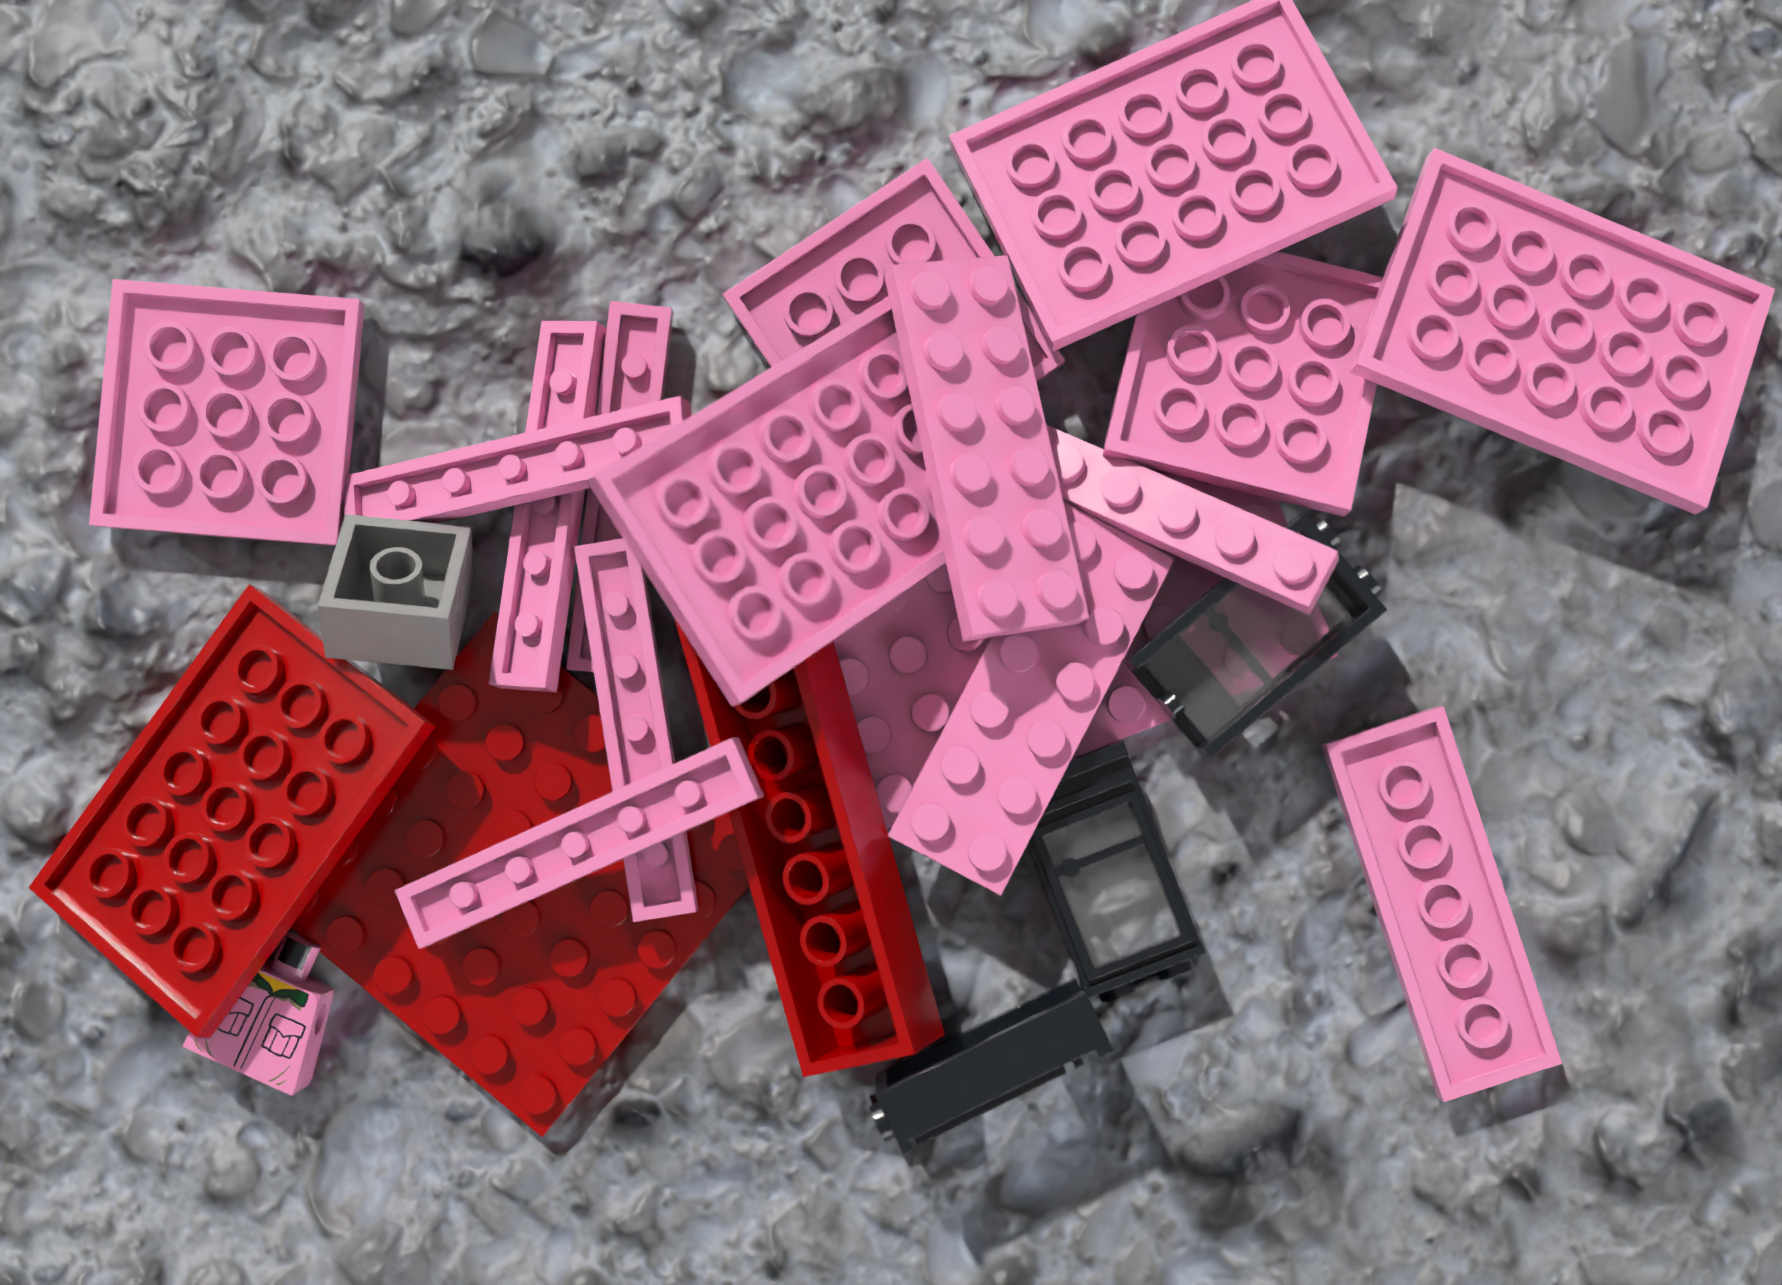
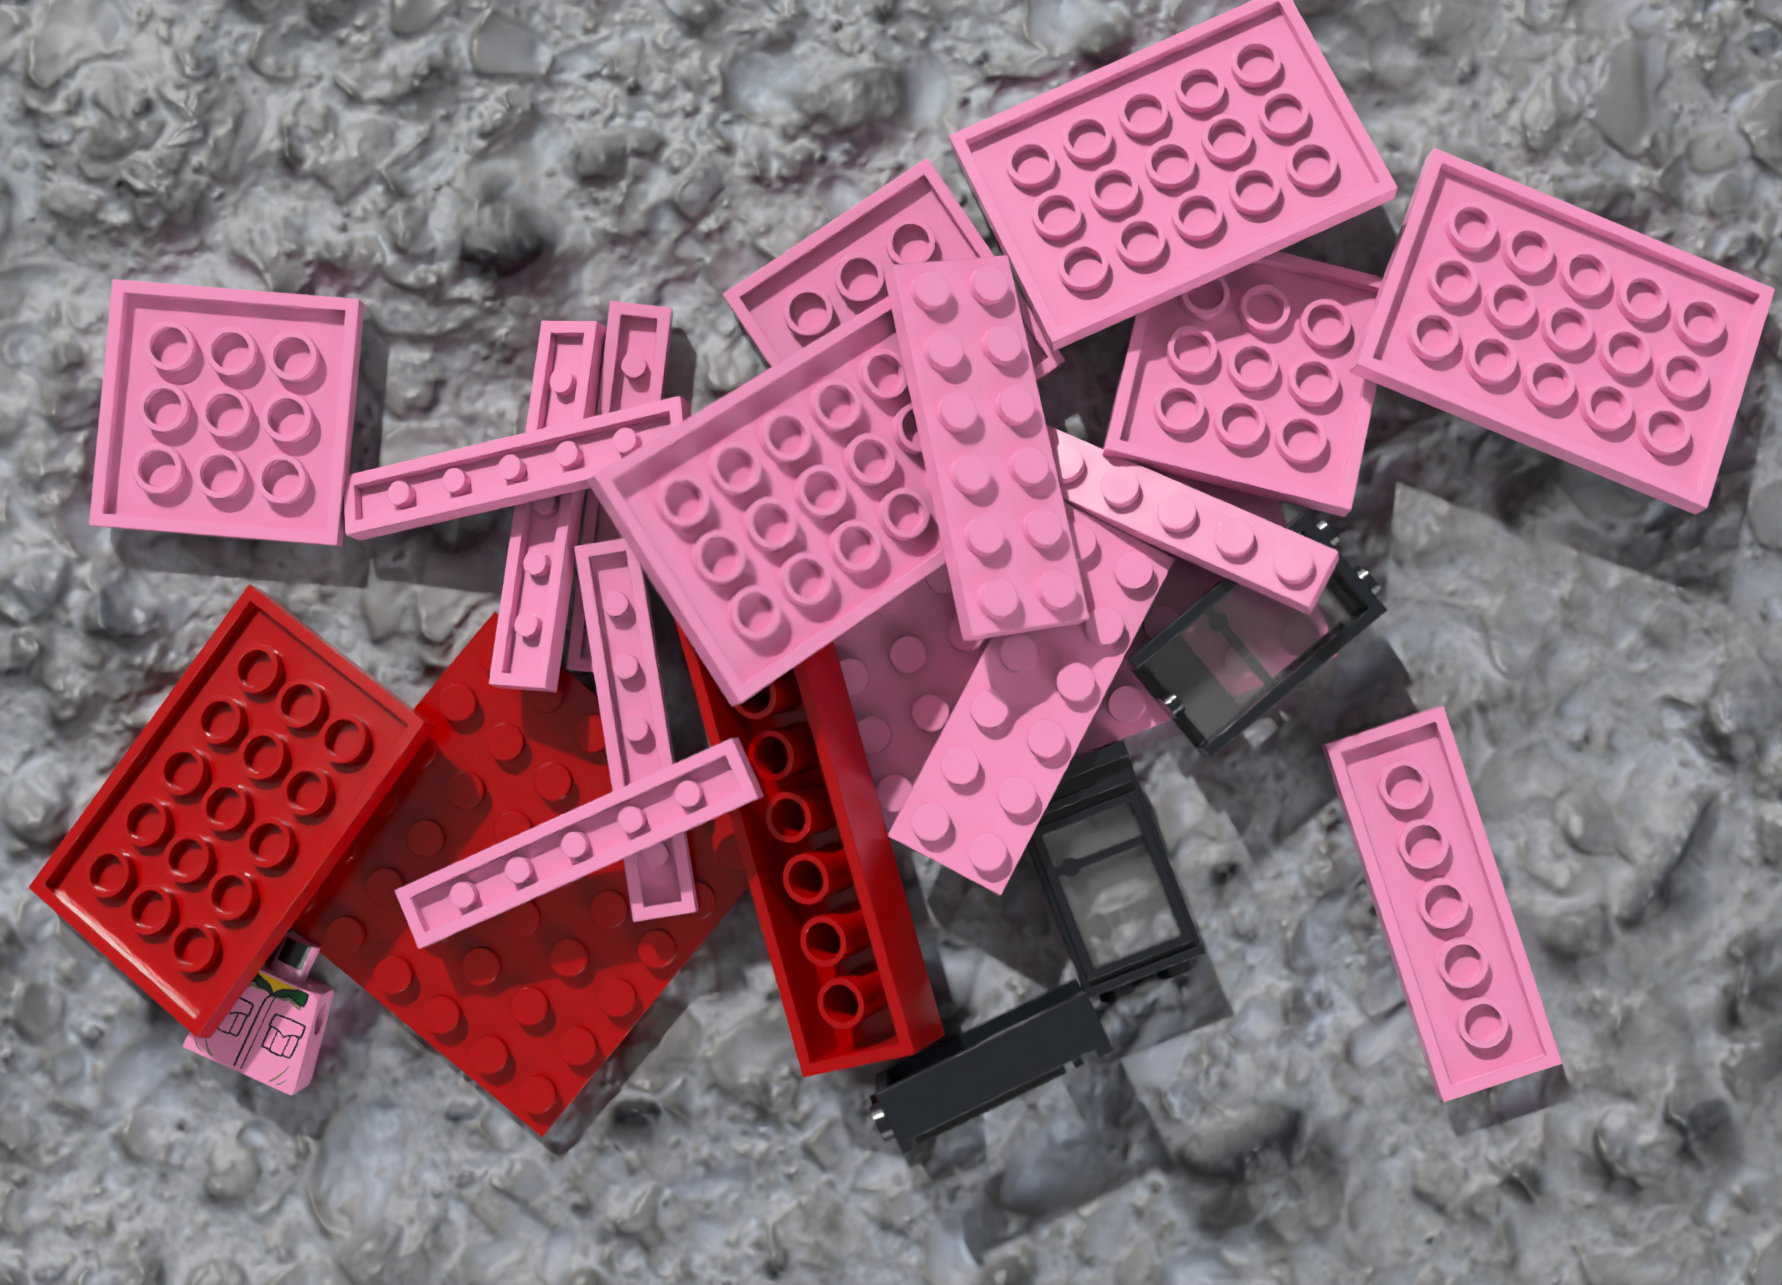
(397, 592): light grey brick -> none

